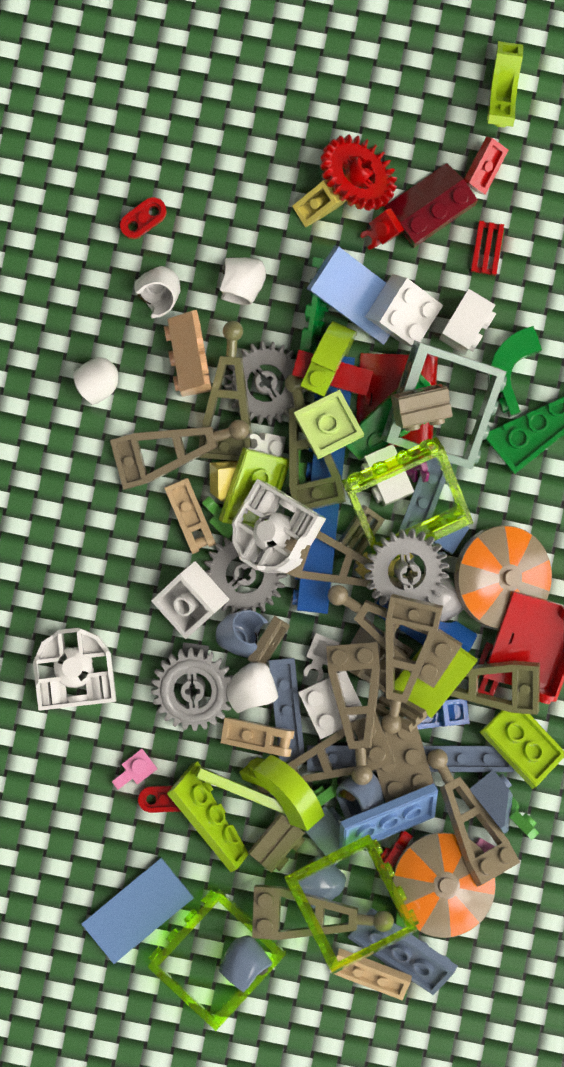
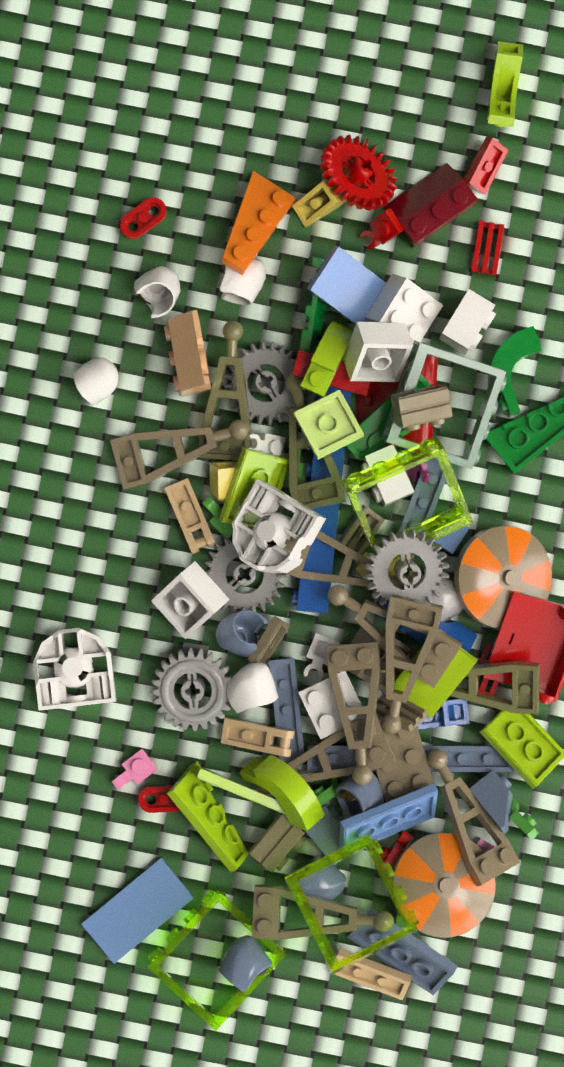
(257, 218): none -> orange wing
(378, 351): none -> white brick

